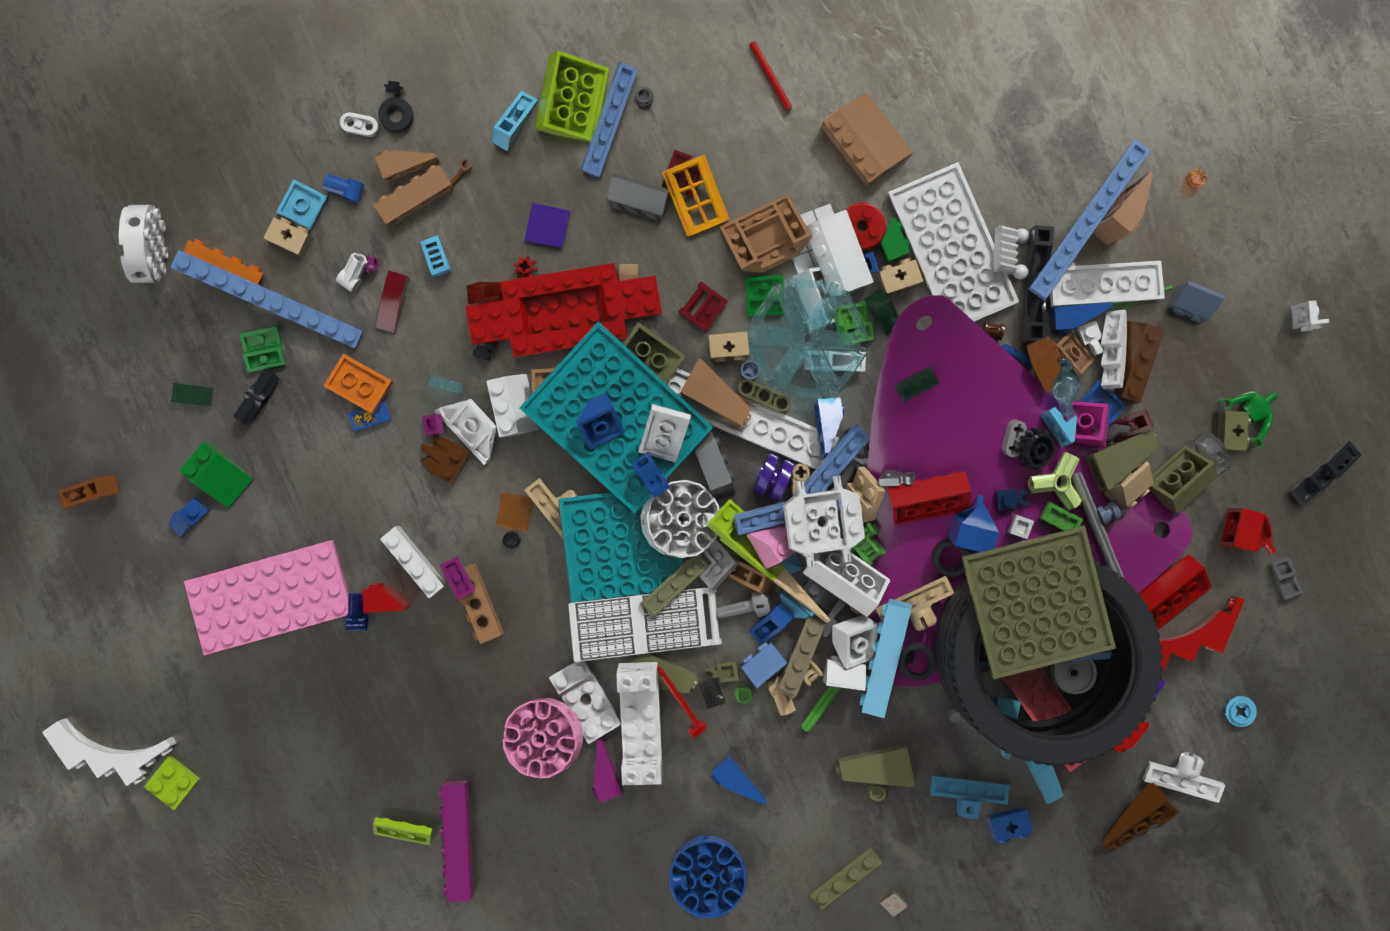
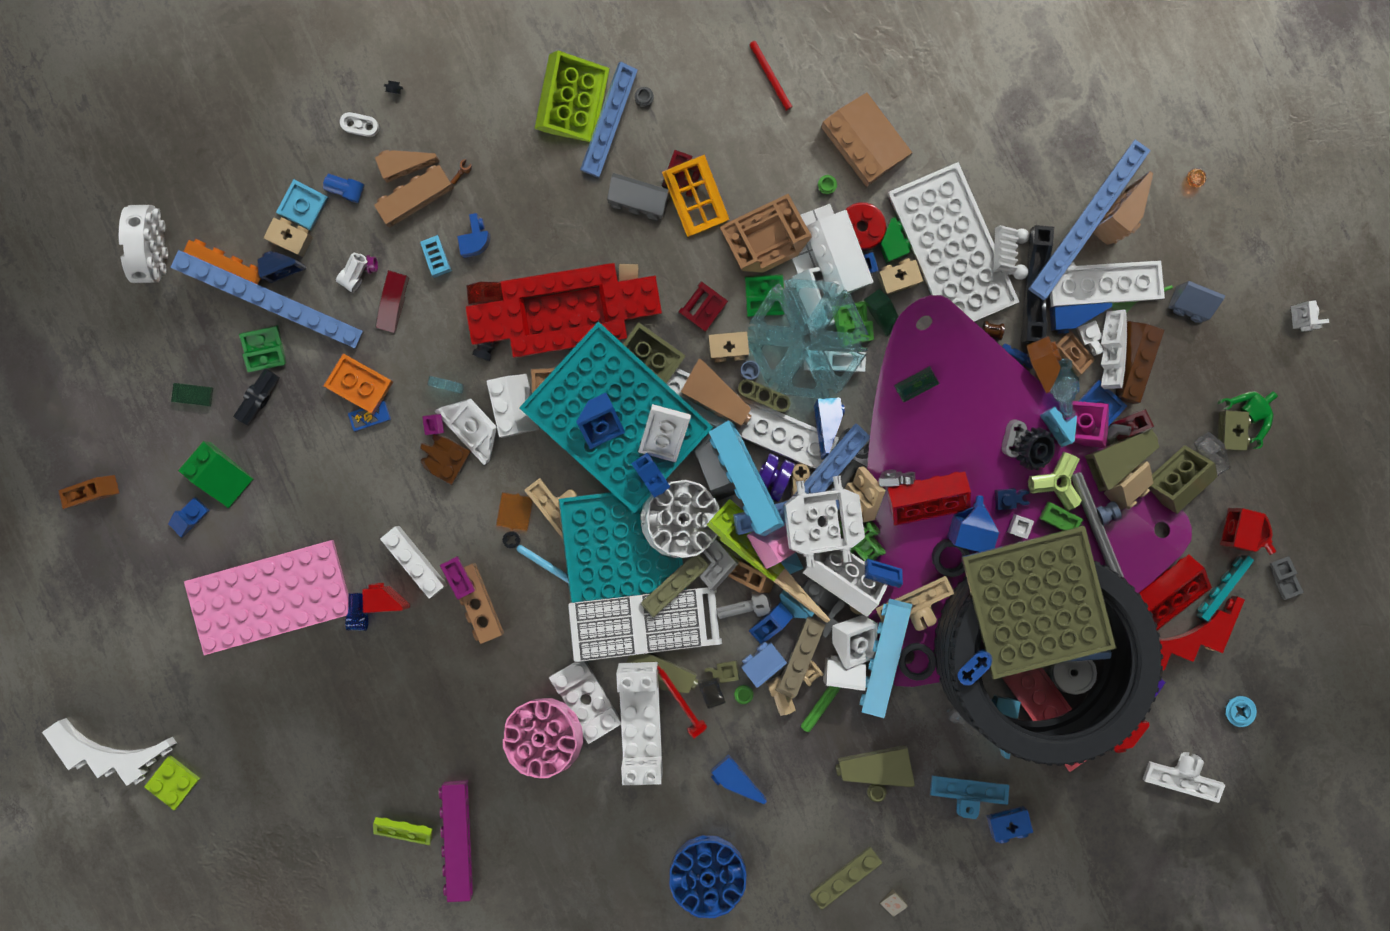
(276, 266): none -> dark blue slope
(390, 104): black tyre -> none
(477, 241): none -> blue brick
(513, 121): medium azure slope -> none
(528, 272): red gear -> none
(543, 563): none -> medium azure piece
(547, 225): dark purple tile -> none
(605, 777): magenta slope -> none
(746, 479): none -> medium azure brick
(827, 184): none -> bright green plate
(883, 573): none -> blue tile
(978, 671): none -> blue beam
(1046, 781): medium azure slope -> none
(1145, 810): reddish brown wedge -> none
(1219, 593): none -> teal plate
(1325, 472): black slope -> none

